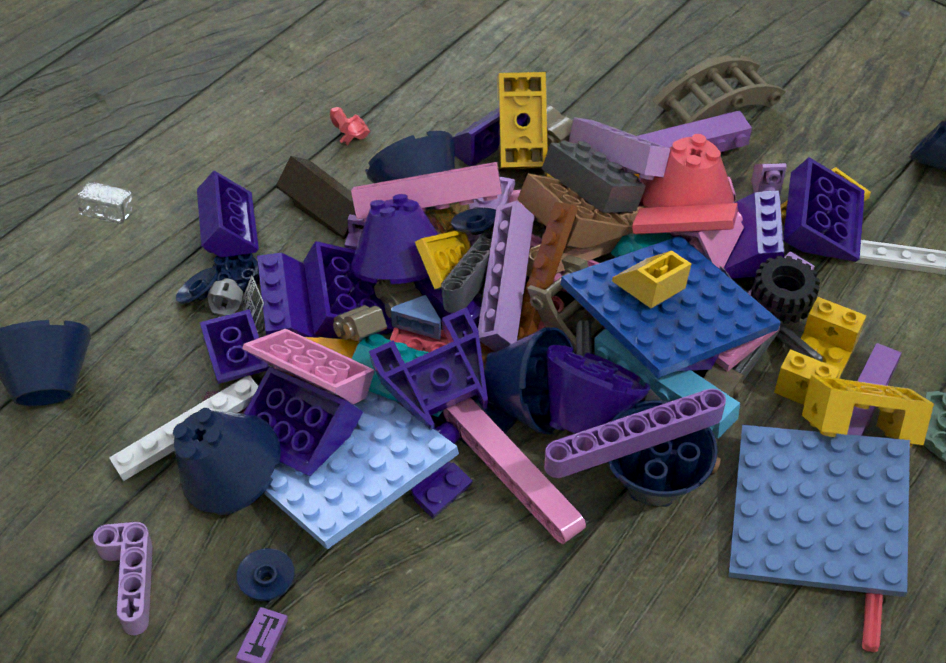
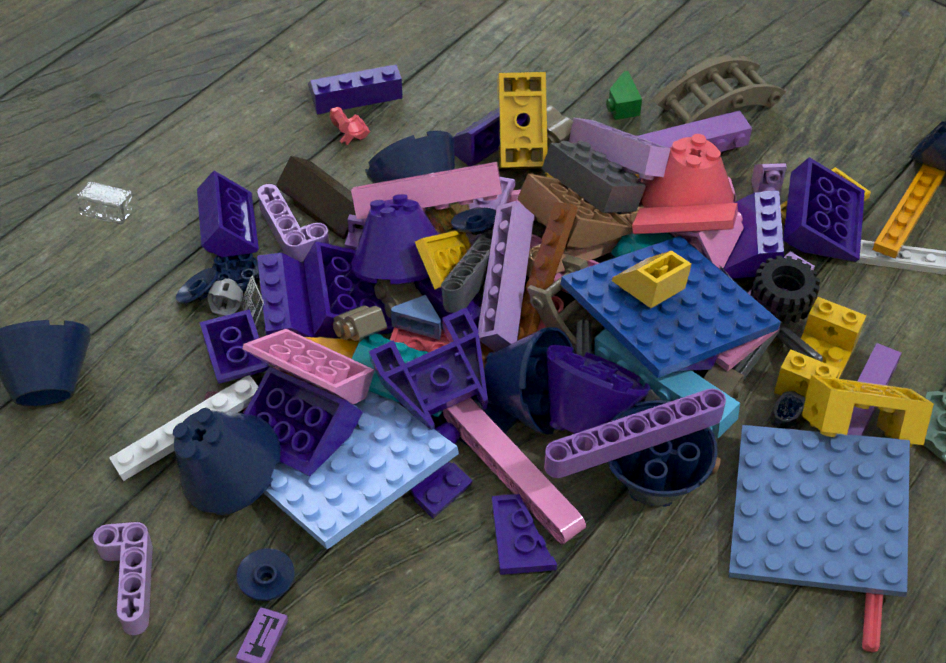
(292, 239): none -> lavender beam
(356, 89): none -> dark purple slope
(517, 539): none -> dark purple wing
(624, 98): none -> green slope
(788, 410): none -> rock
(908, 211): none -> light orange plate

